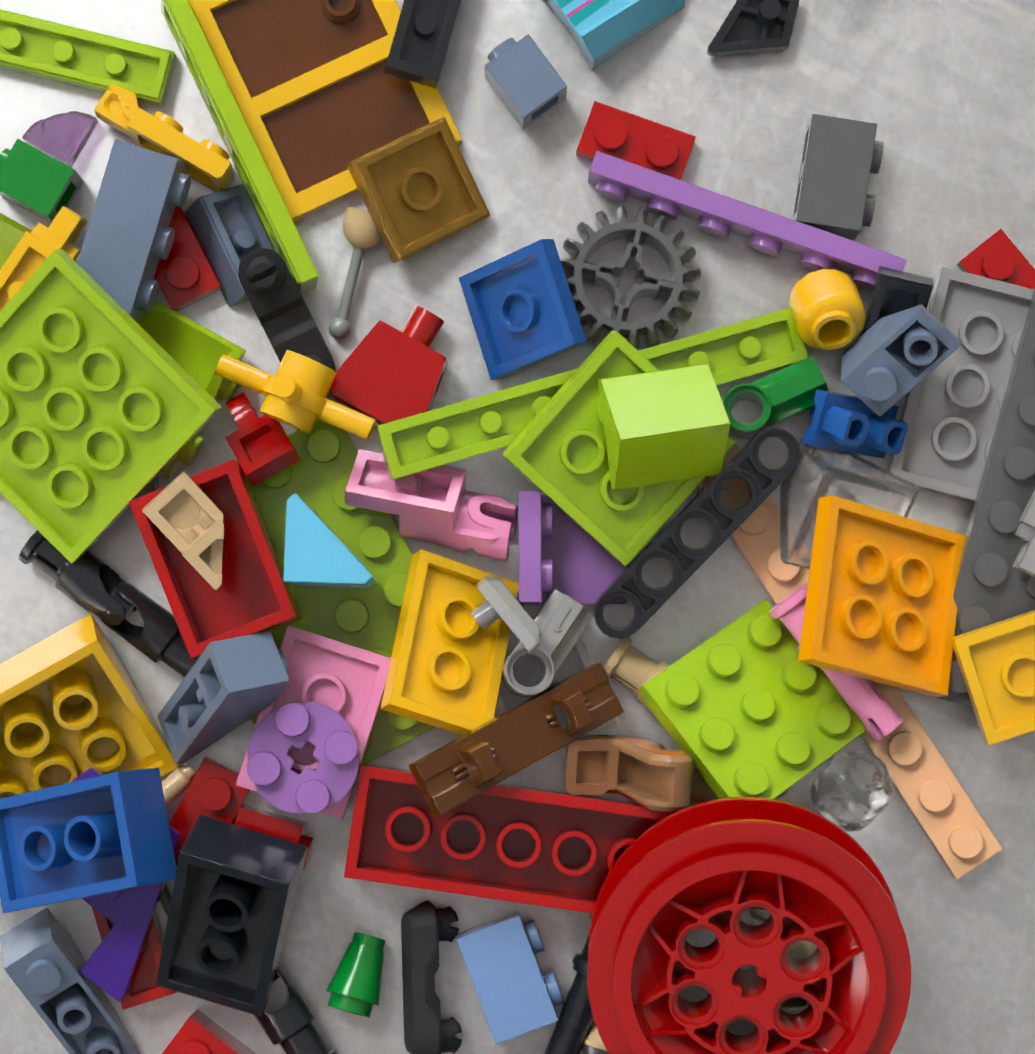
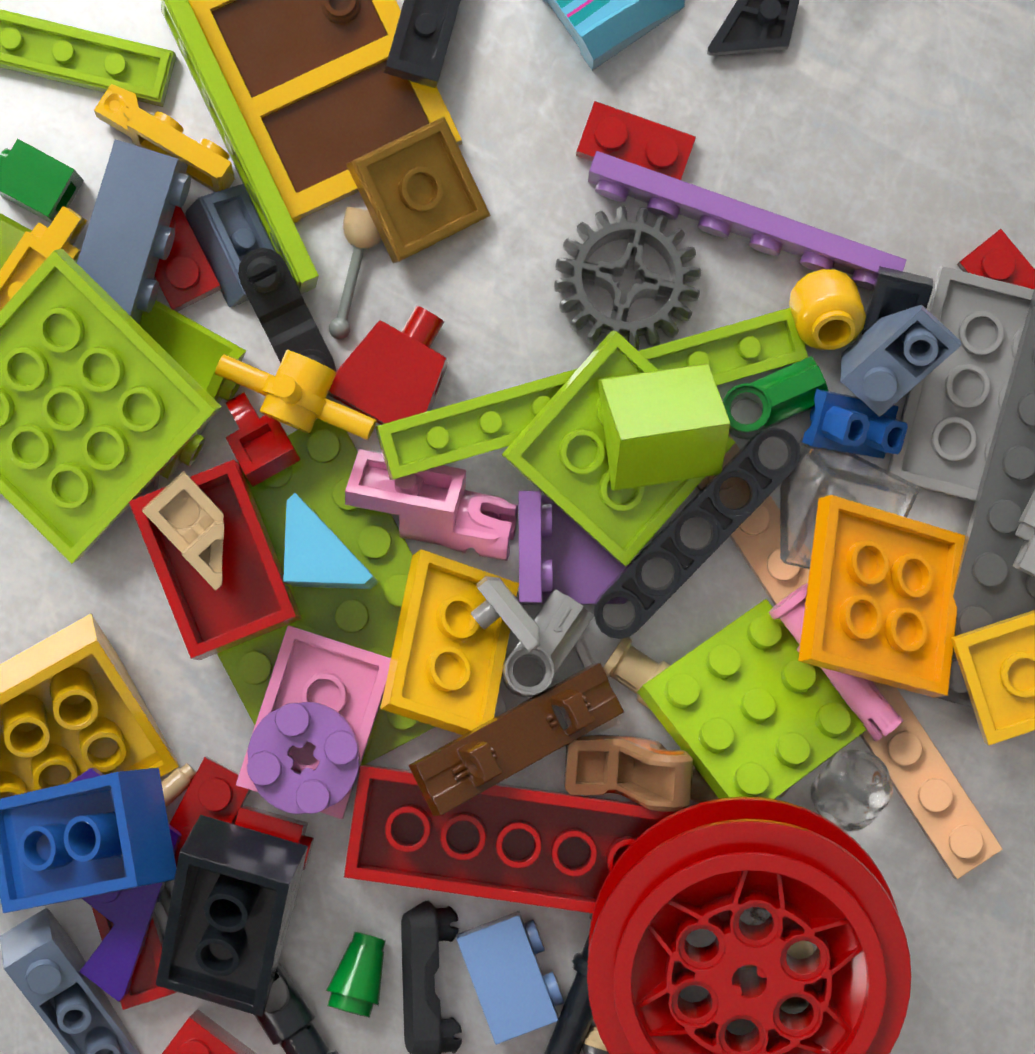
(62, 135): clear purple tile -> none
(110, 598): black piece -> none
(222, 691): sand blue slope -> none
(522, 309): blue plate -> none
(524, 80): sand blue brick -> none
(836, 175): dark grey brick -> none

